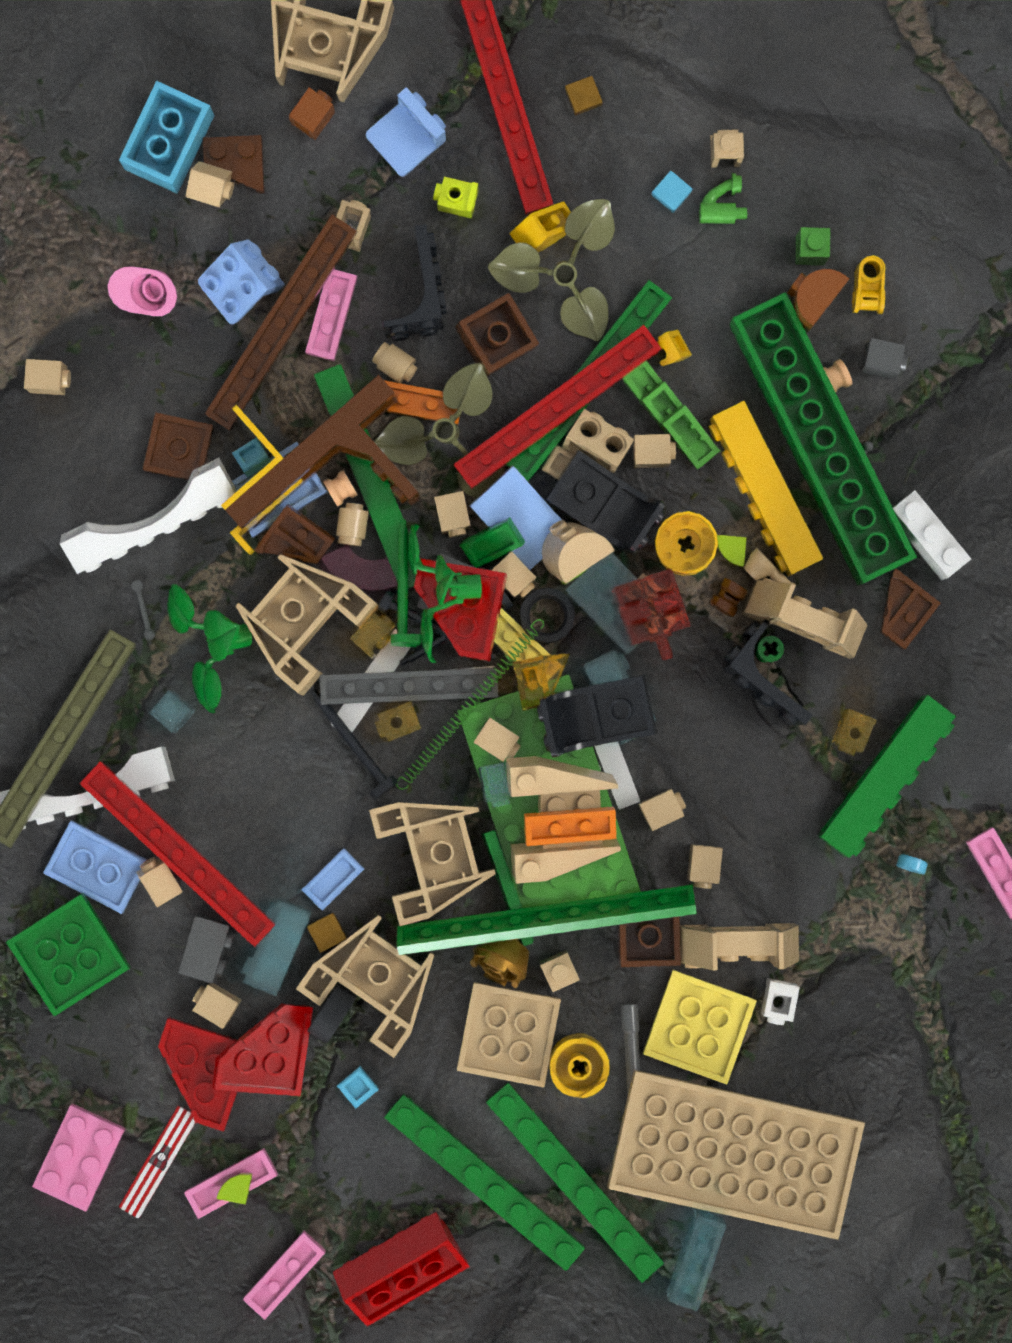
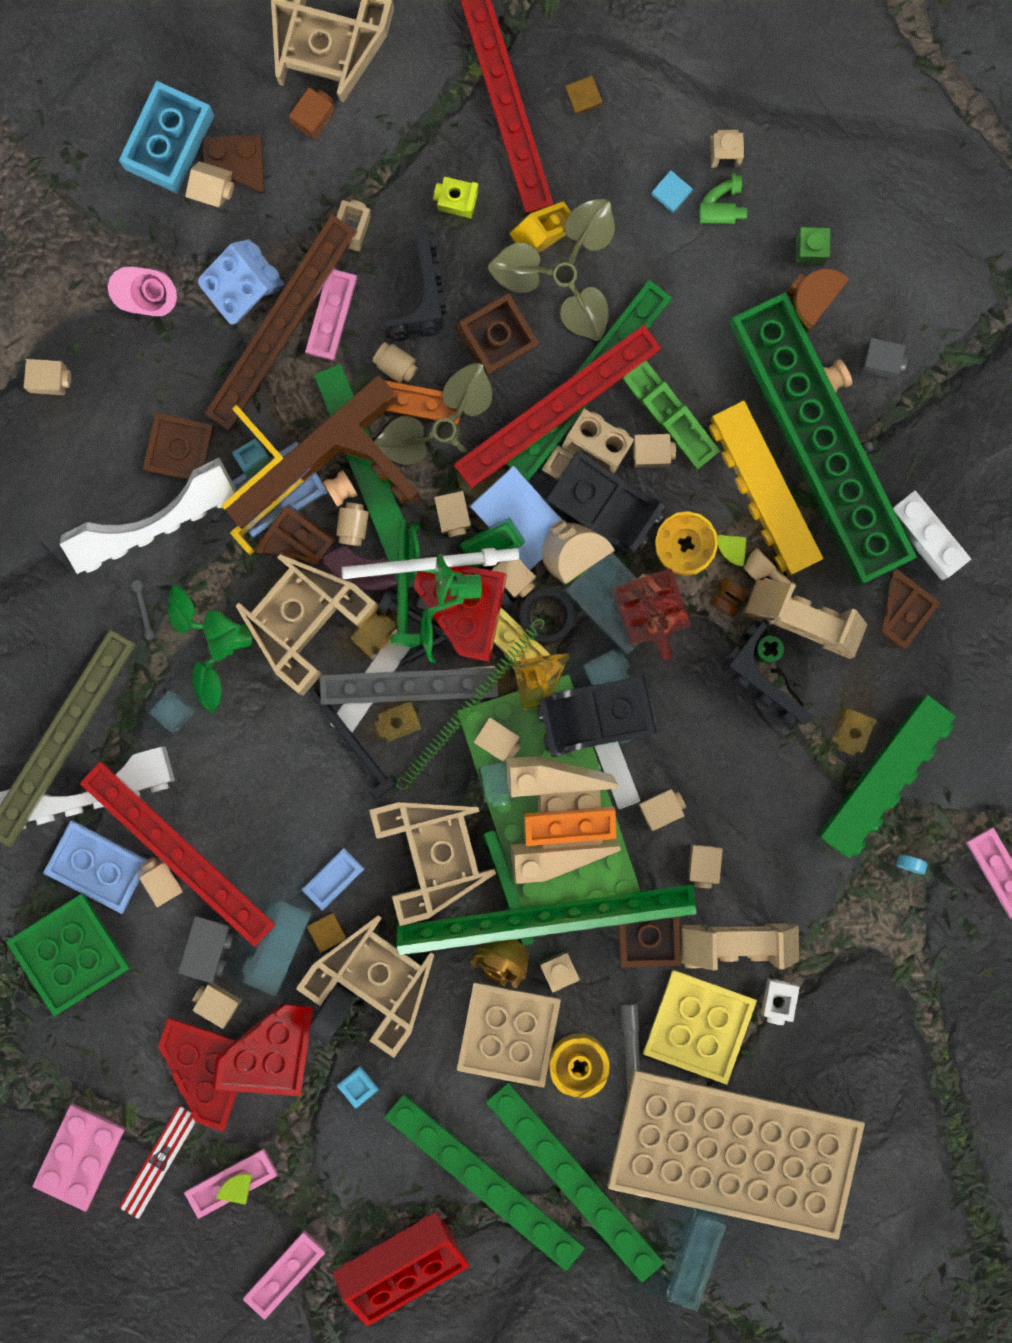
(407, 133): light blue bracket -> none
(487, 557): none -> white bar
(674, 346): yellow tile -> none
(867, 291): yellow piece -> none

